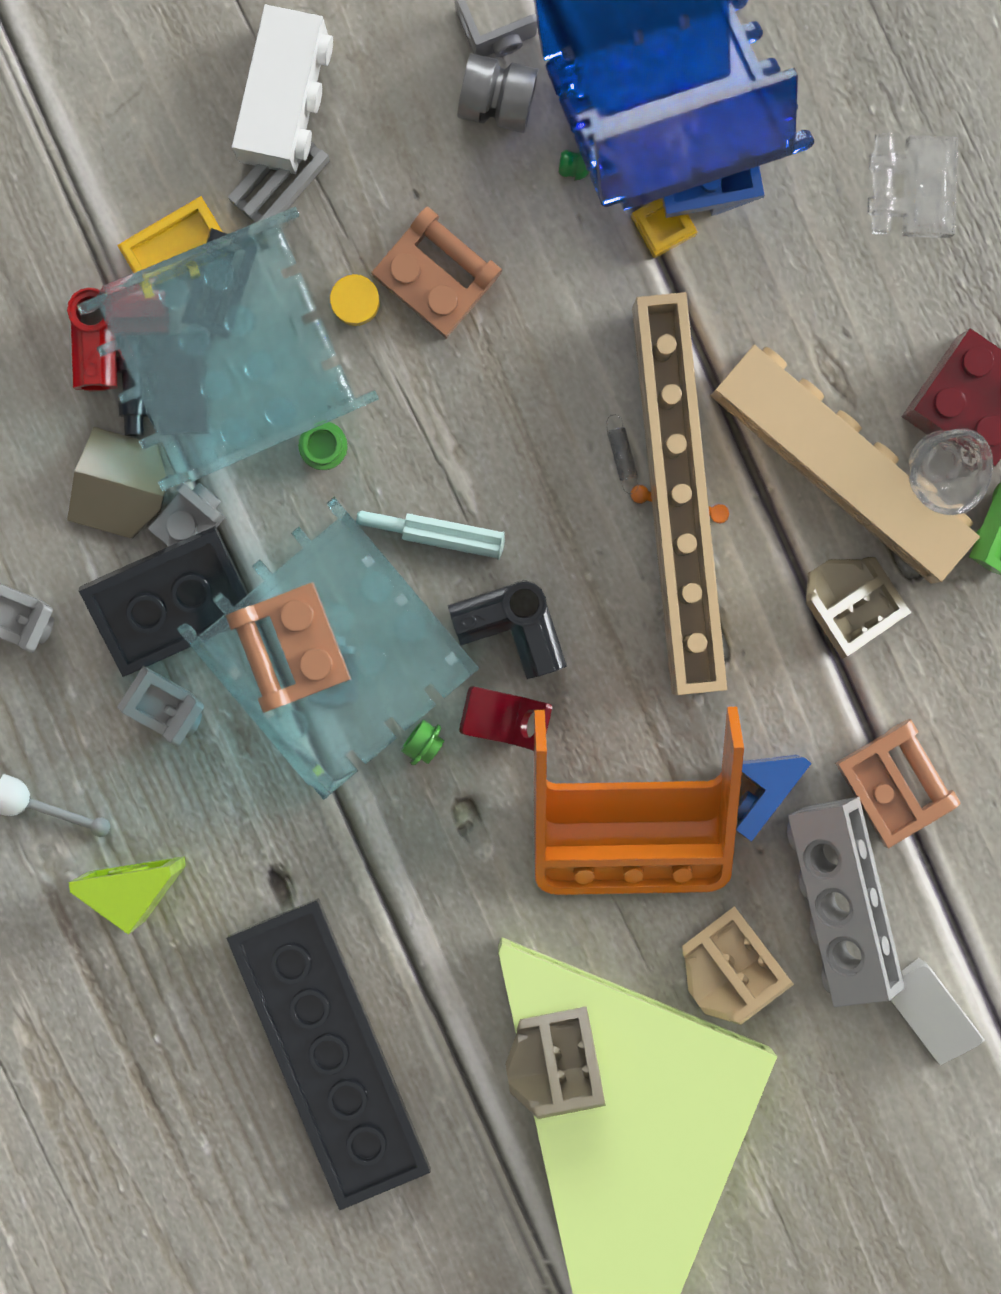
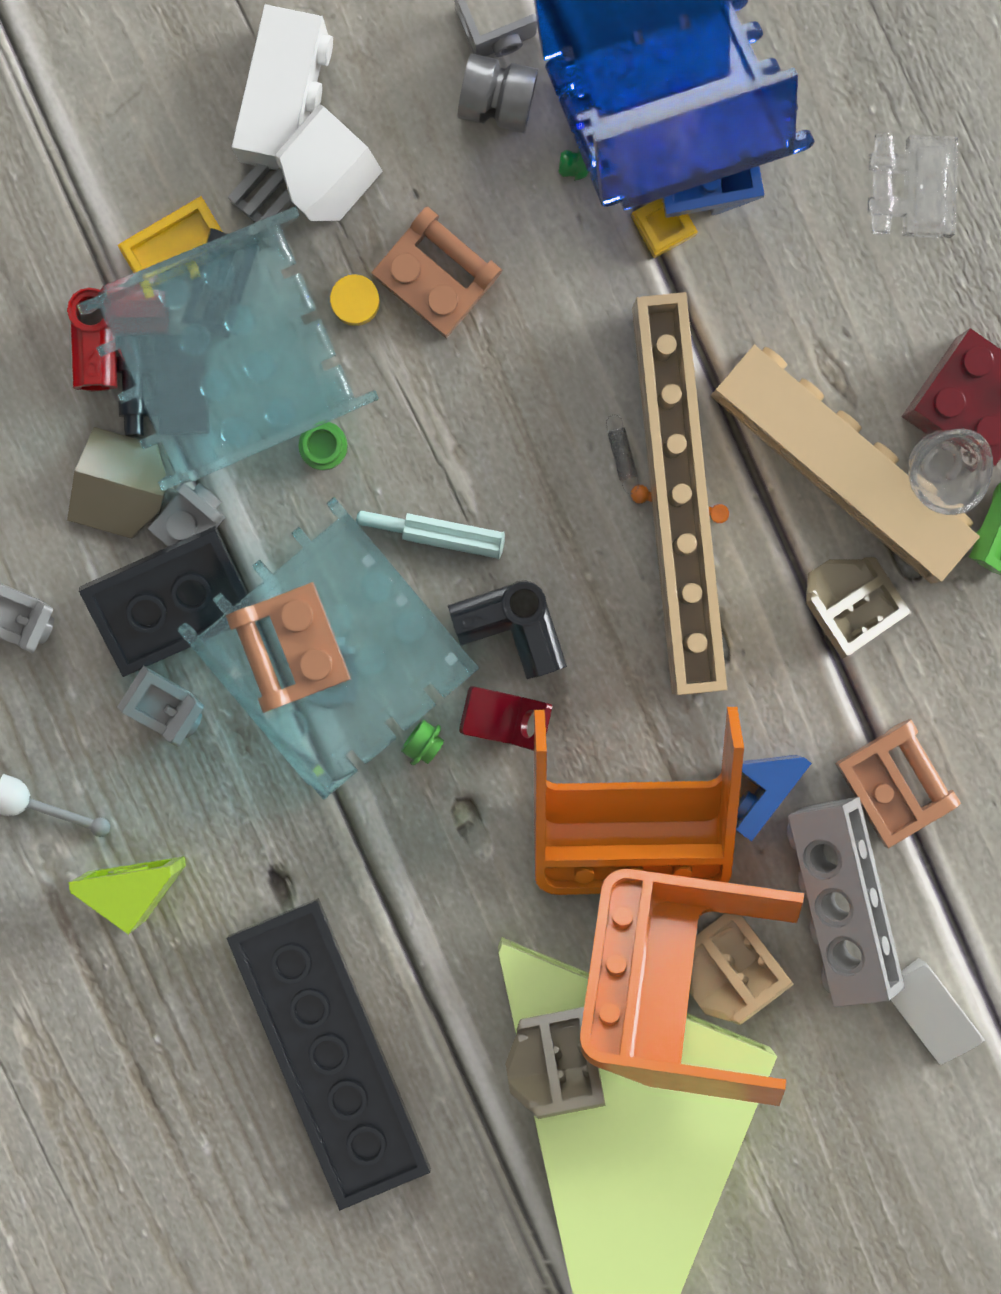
(326, 167): none -> white slope
(644, 978): none -> orange windscreen

